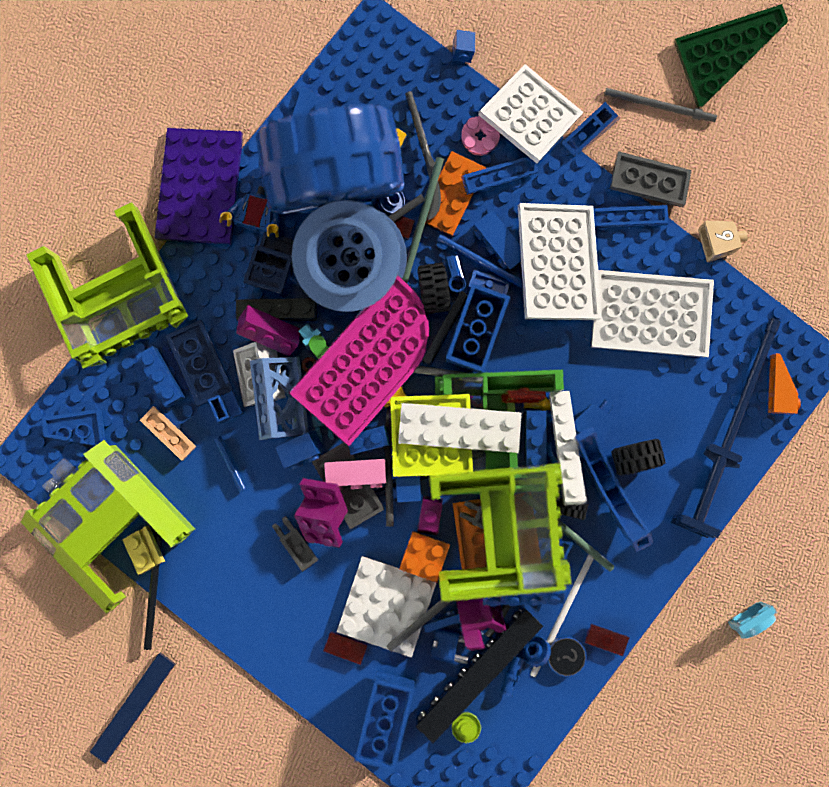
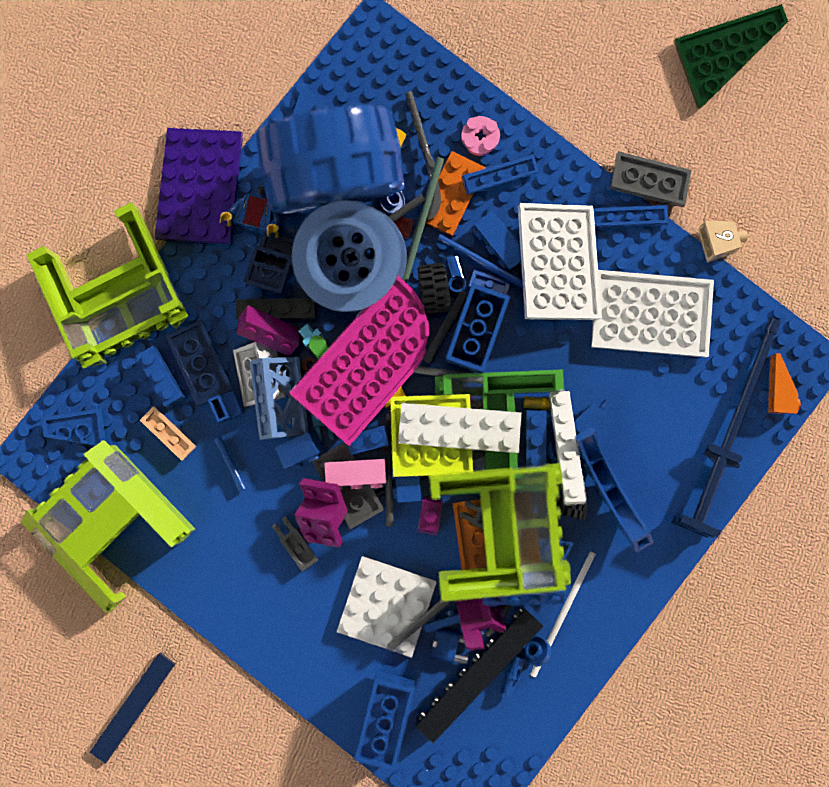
(60, 473): clear plate -> none
(143, 550): light yellow plate -> none
(152, 600): black piece -> none
(345, 648): clear red plate -> none
(424, 556): orange brick -> none
(463, 46): brick -> none
(466, 727): lime plate -> none
(523, 395): clear red plate -> none
(530, 113): white plate -> none
(567, 656): black tile -> none
(585, 546): sand green piece -> none
(591, 129): blue slope -> none
(606, 639): clear red plate -> none
(638, 457): black tyre -> none
(696, 113): dark grey bar -> none
(753, 620): medium azure piece -> none

